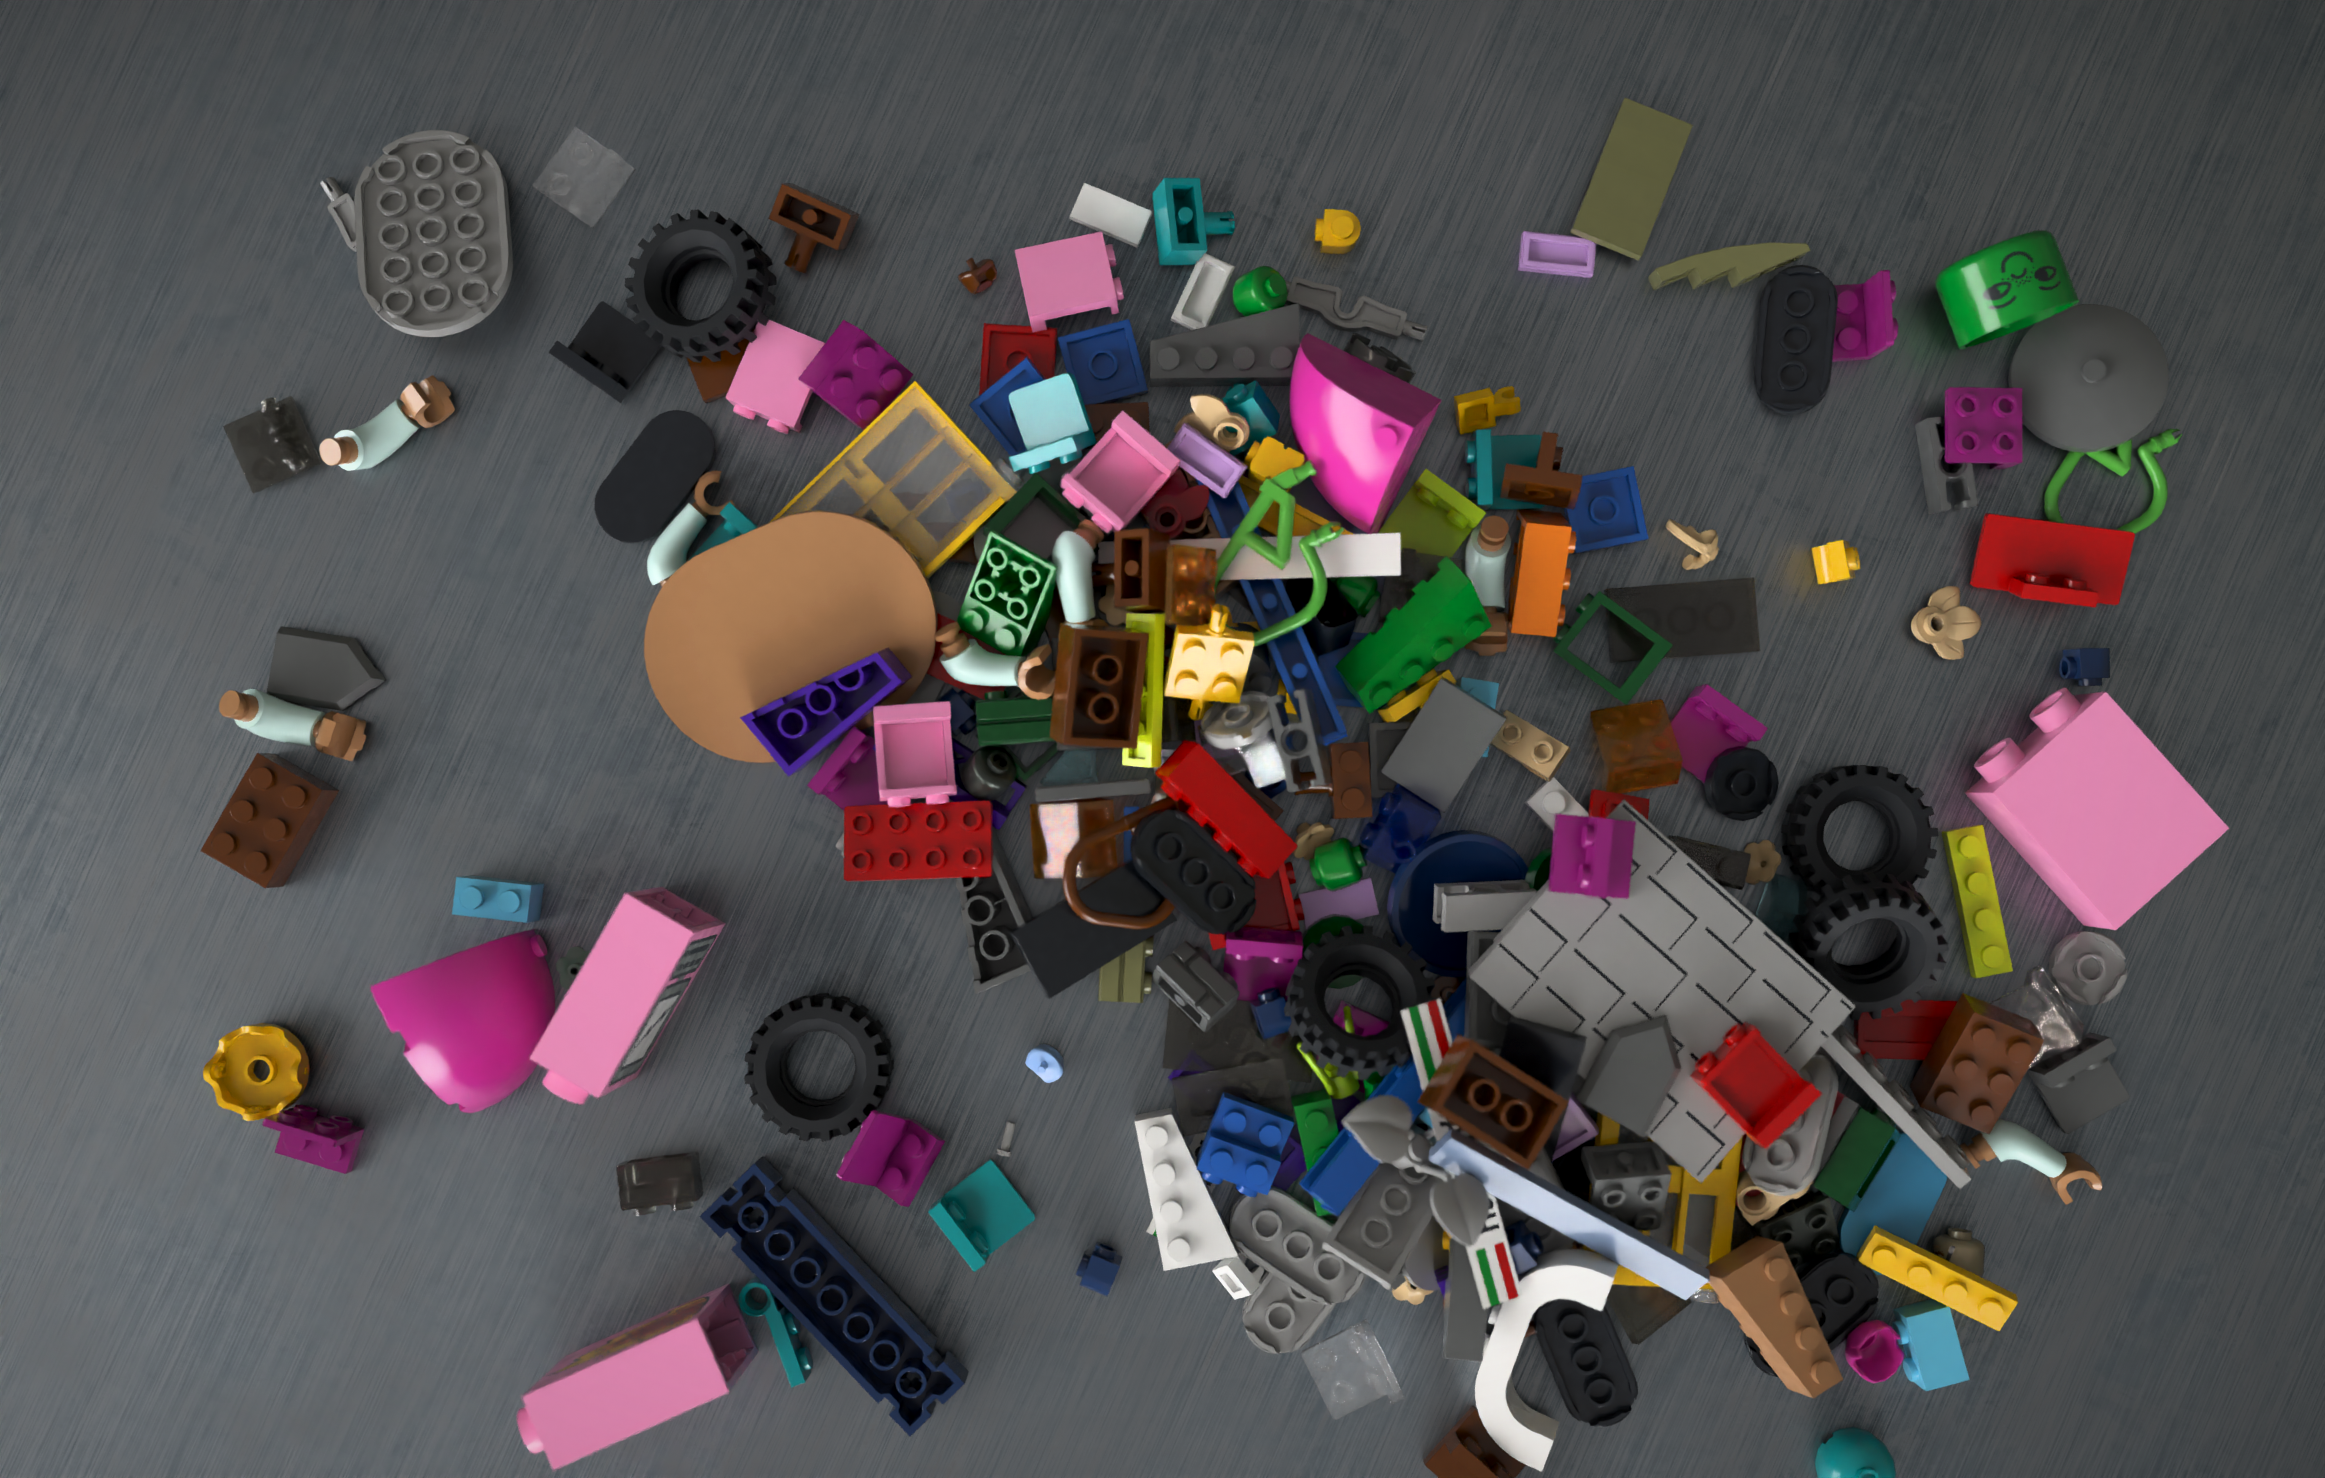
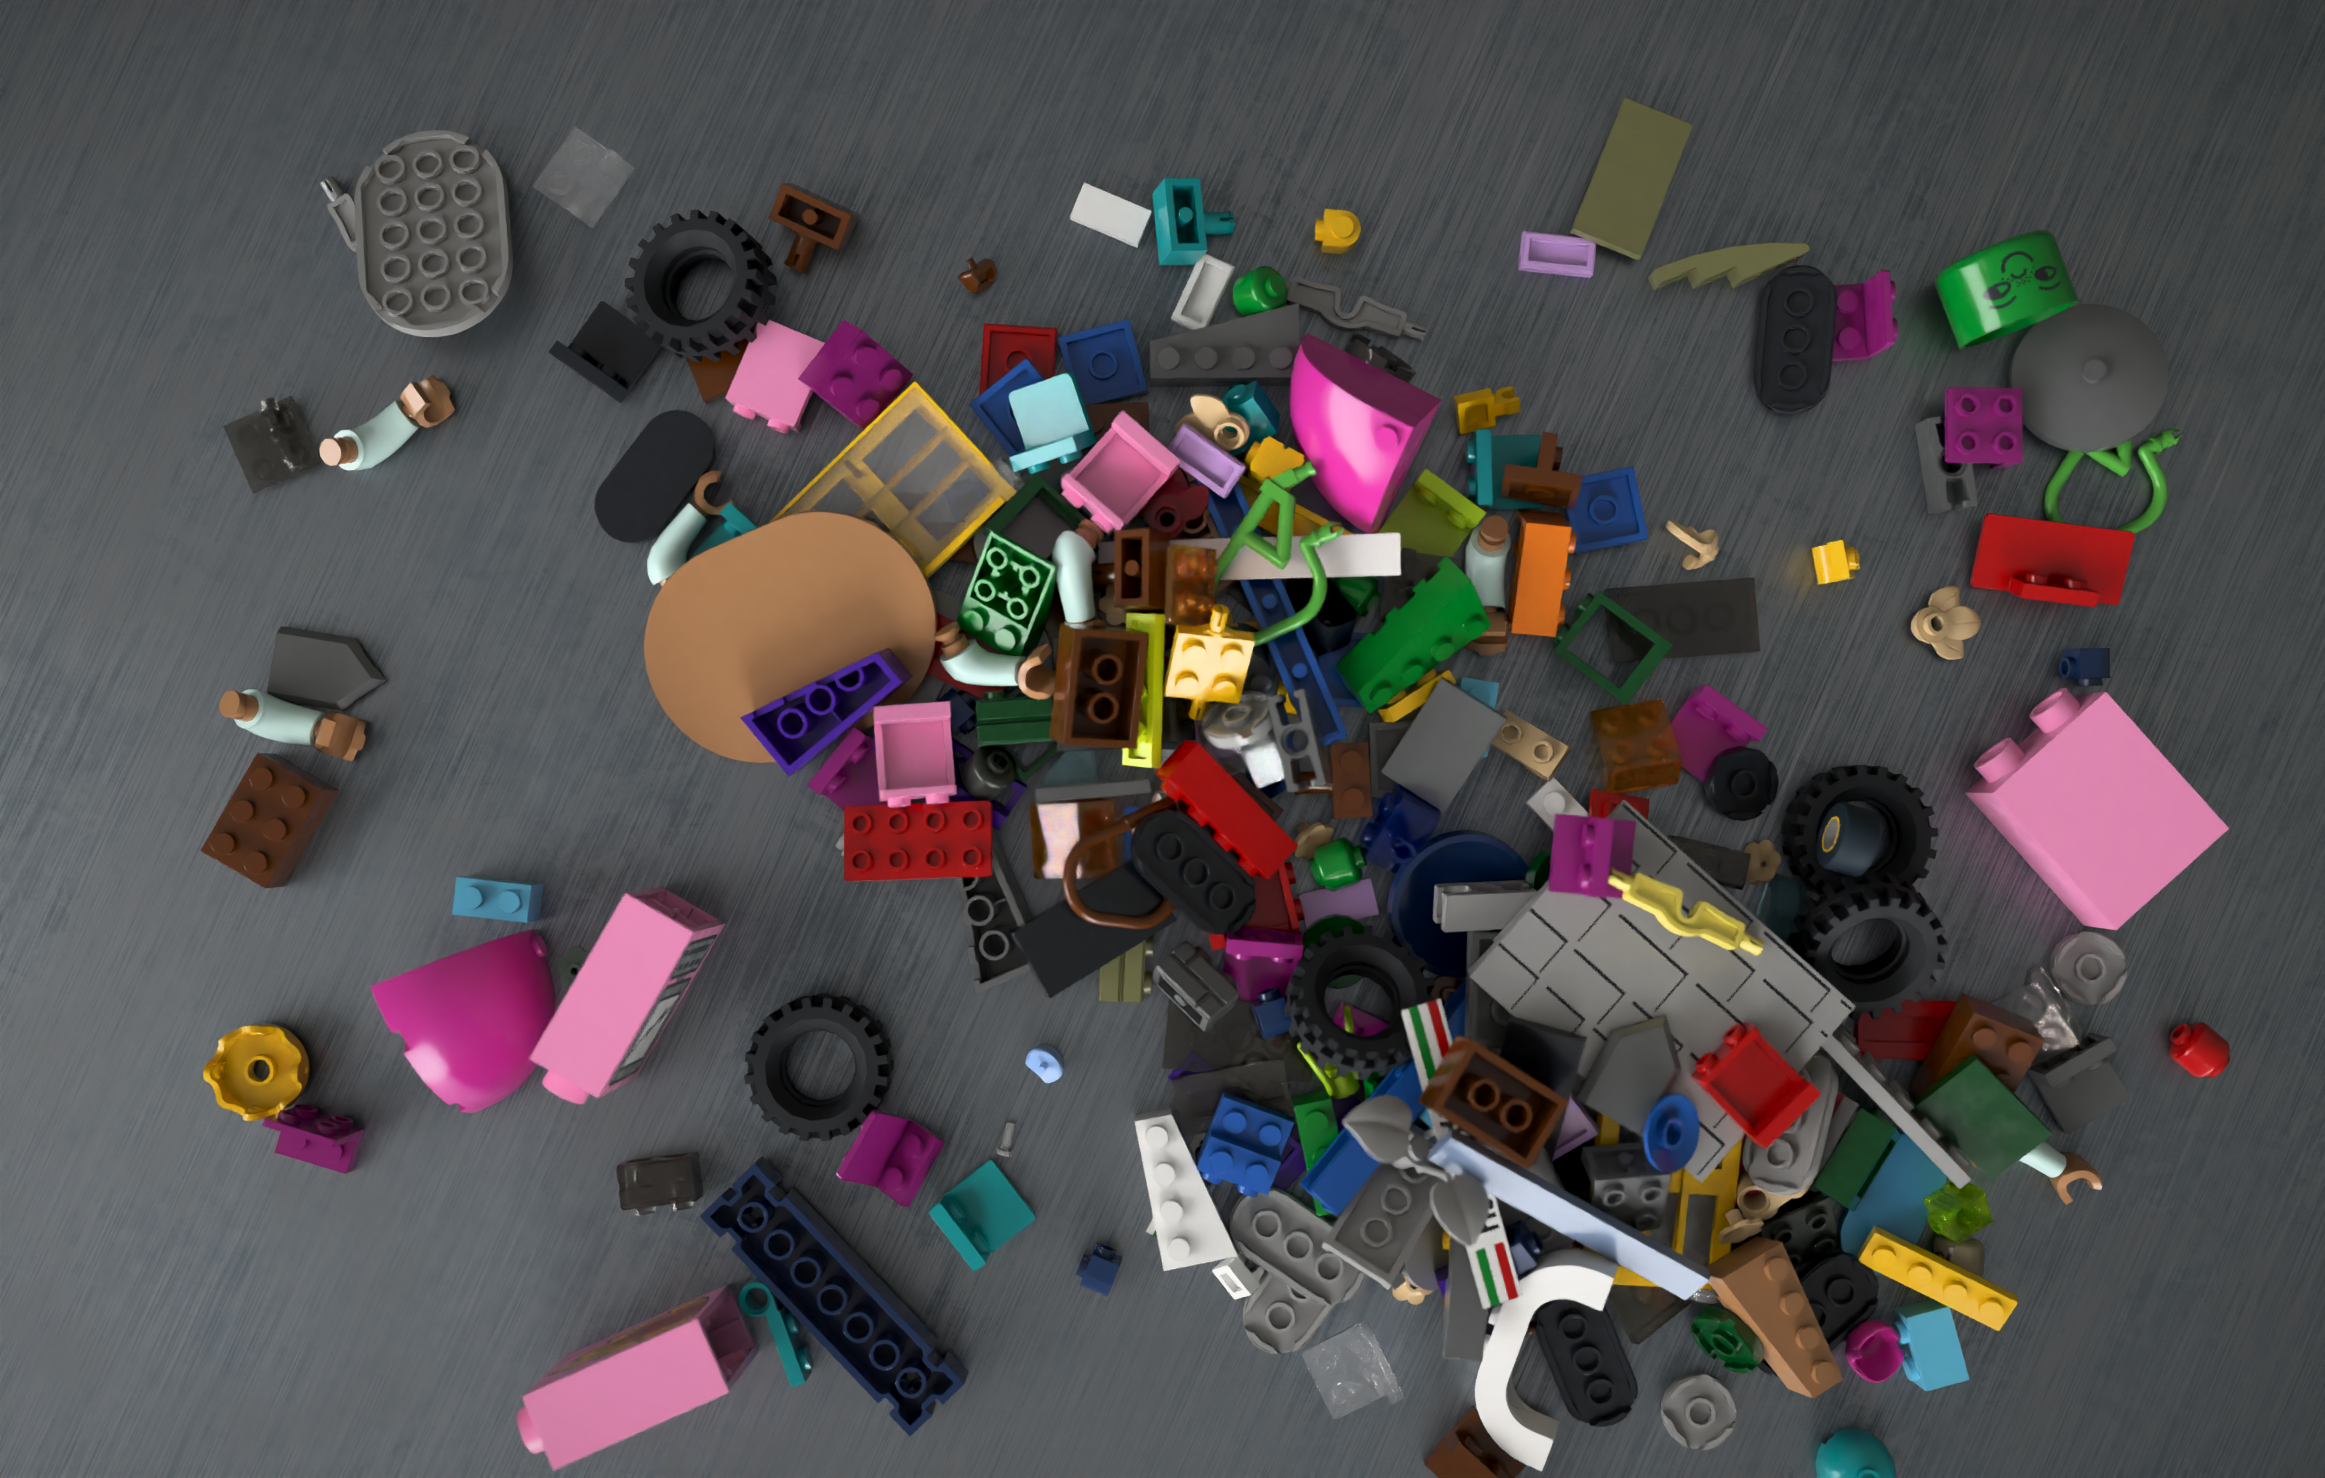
(1068, 278): bright pink panel -> none
(1671, 1133): none -> blue dish
(1699, 1411): none -> light grey tile
(1701, 921): none -> light yellow piece
(1728, 1338): none -> dark green tile
(1739, 1228): none -> tan plant
(1849, 839): none -> black wheel
(1958, 1211): none -> clear neon green brick
(1977, 901): neon yellow plate -> none
(1982, 1117): none -> dark green tile
(2199, 1049): none -> red head

